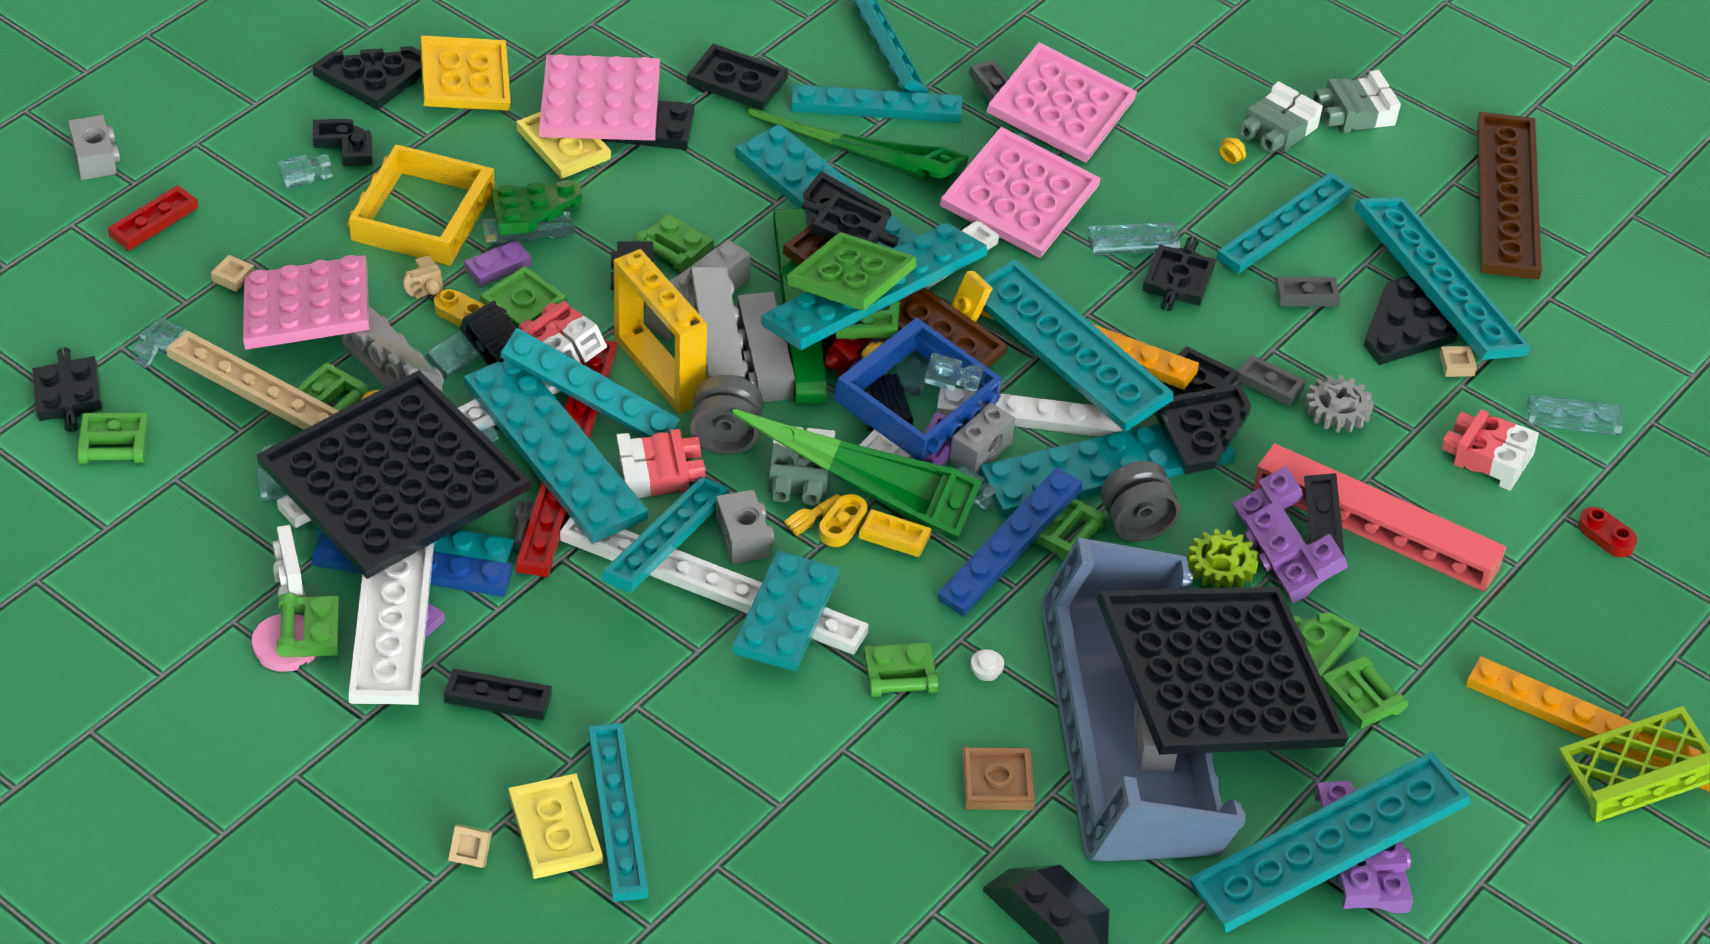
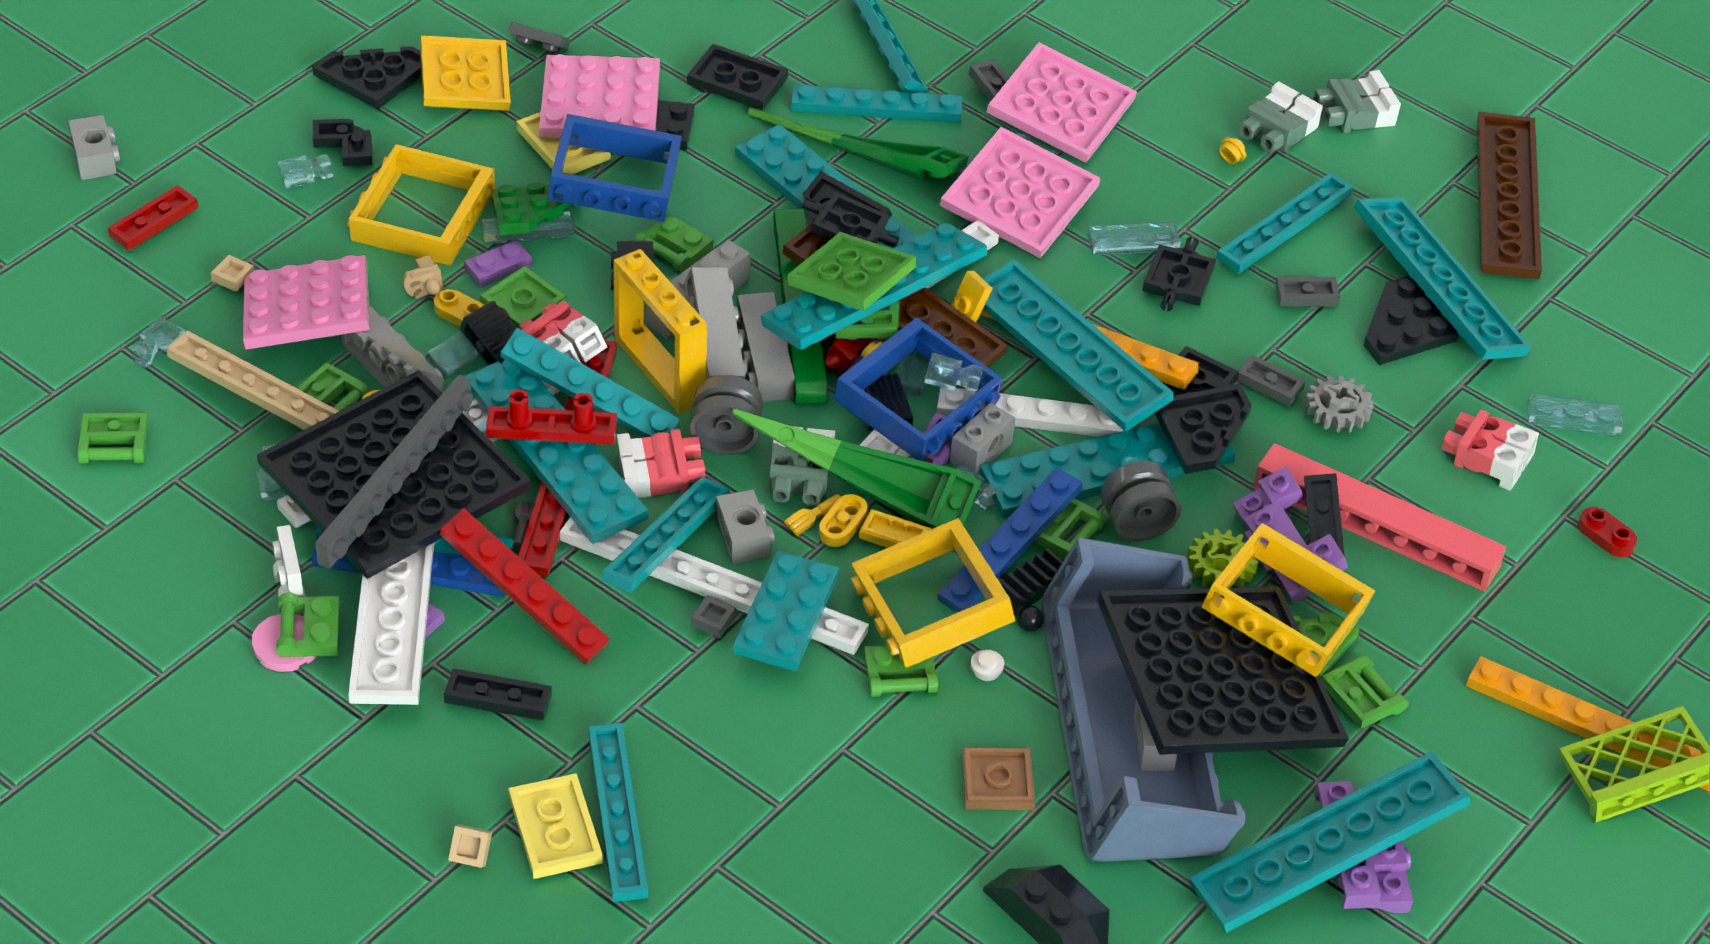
(67, 389): black plate -> none
(393, 472): none -> dark grey plate
(524, 586): none -> red plate
(549, 40): none -> dark grey plate
(554, 425): none -> red plate
(618, 140): none -> blue window
(713, 616): none -> dark grey plate
(951, 630): none -> yellow window
(1028, 586): none -> black gear
(1307, 571): none -> yellow window
(1457, 361): tan plate -> none

